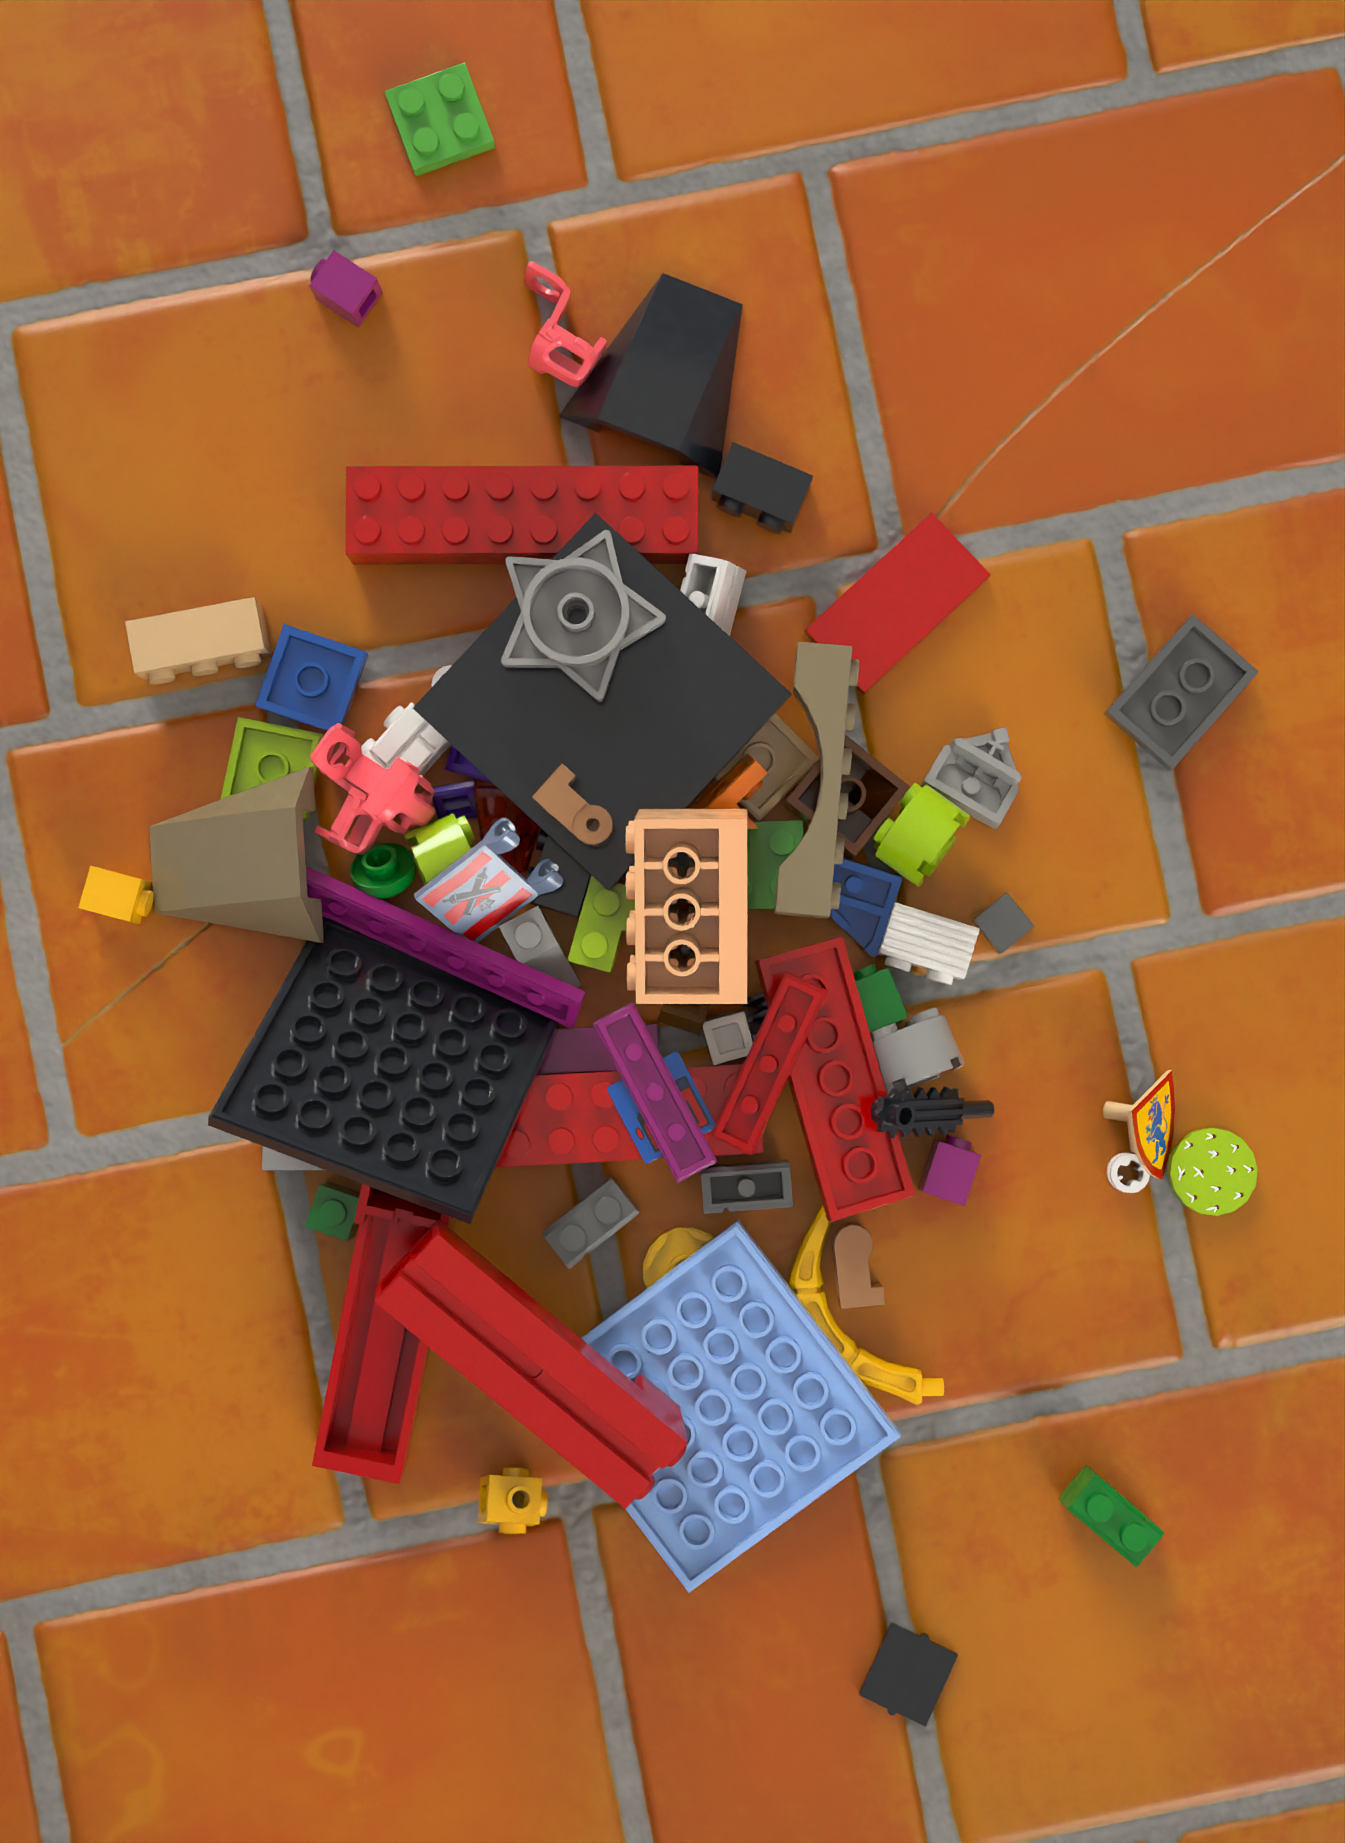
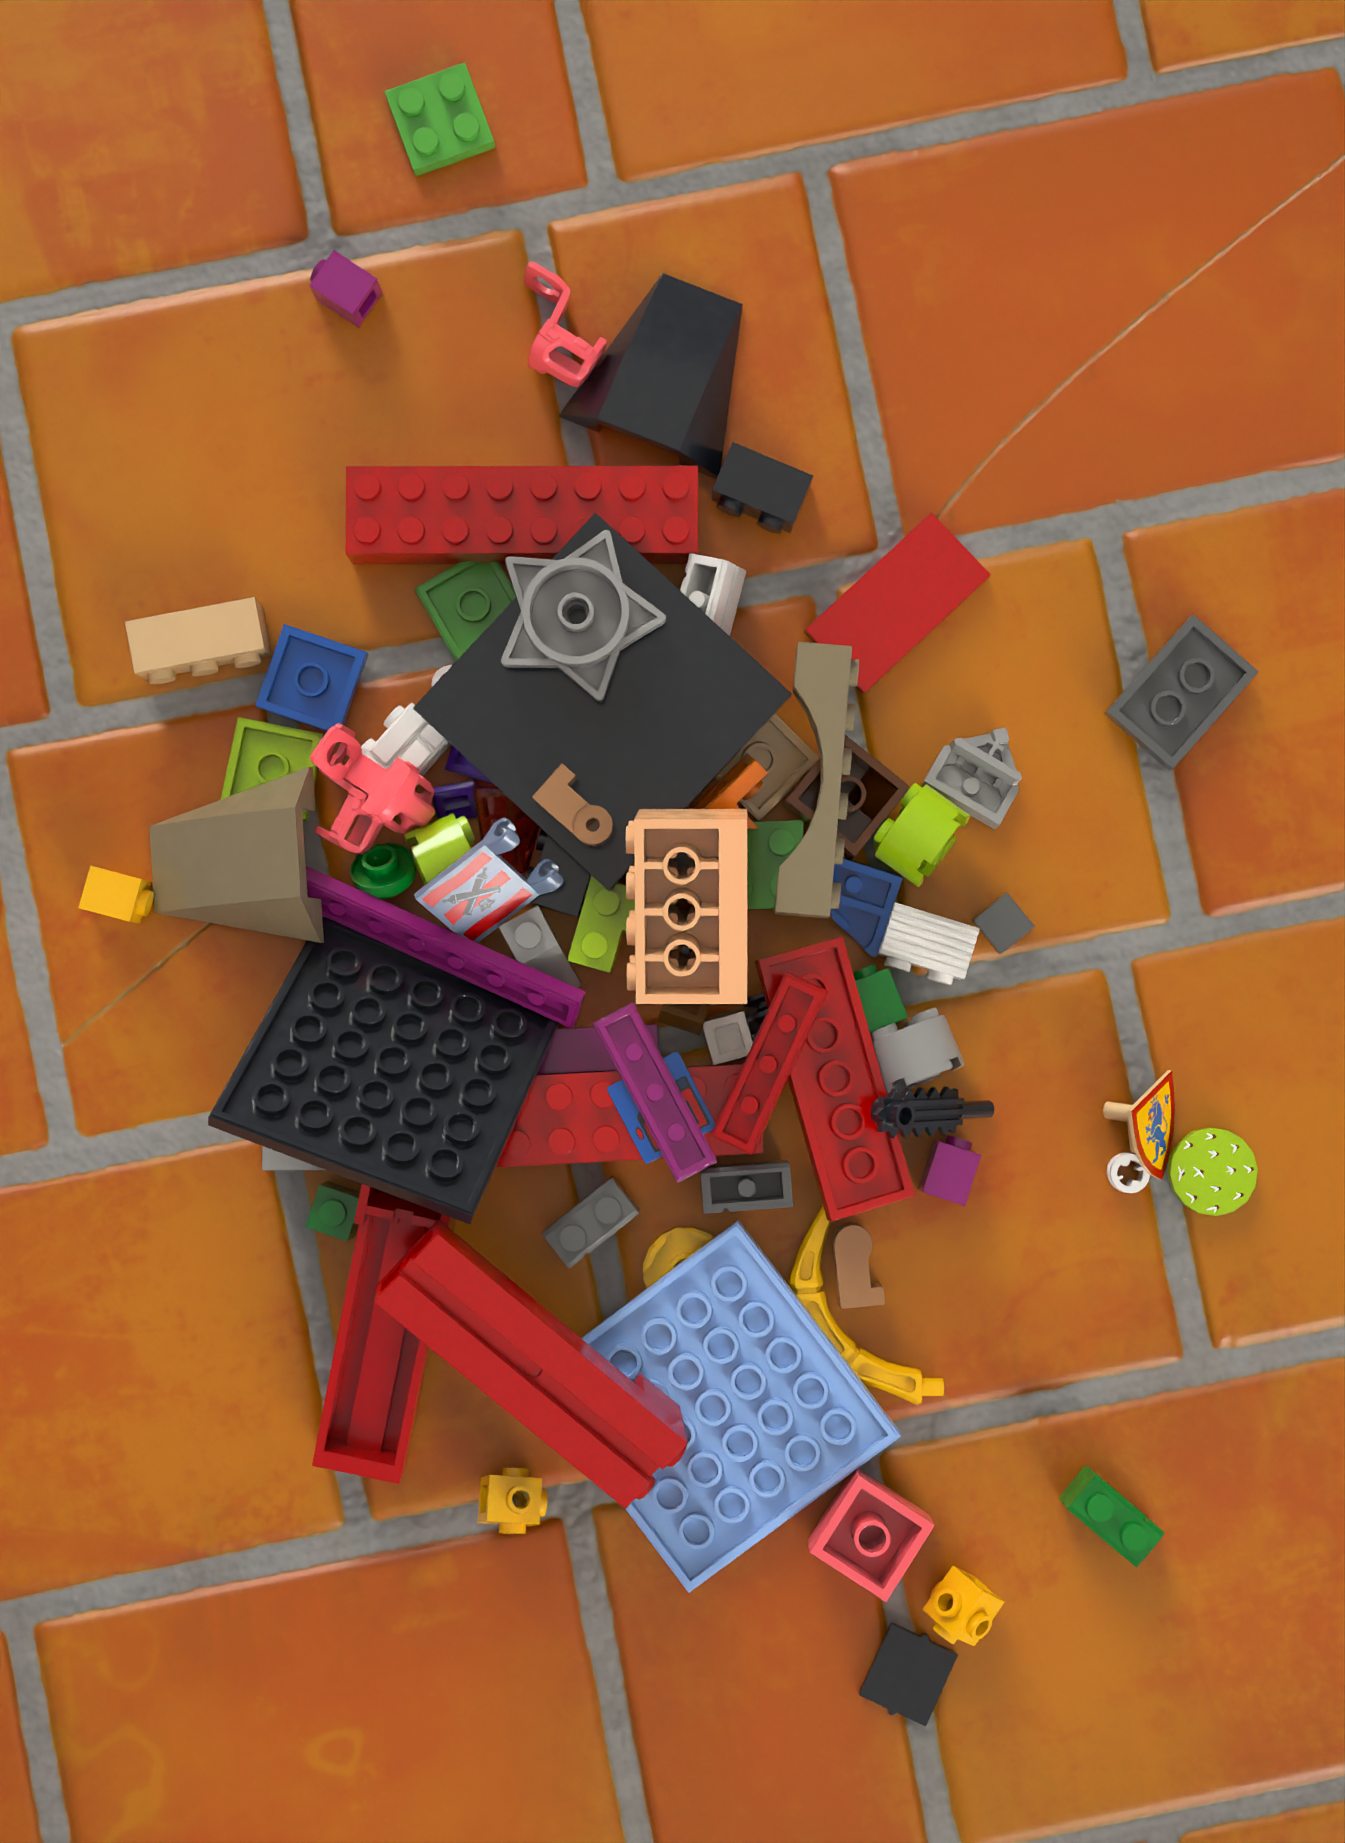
(466, 601): none -> bright green tile
(870, 1533): none -> coral brick
(962, 1607): none -> yellow brick

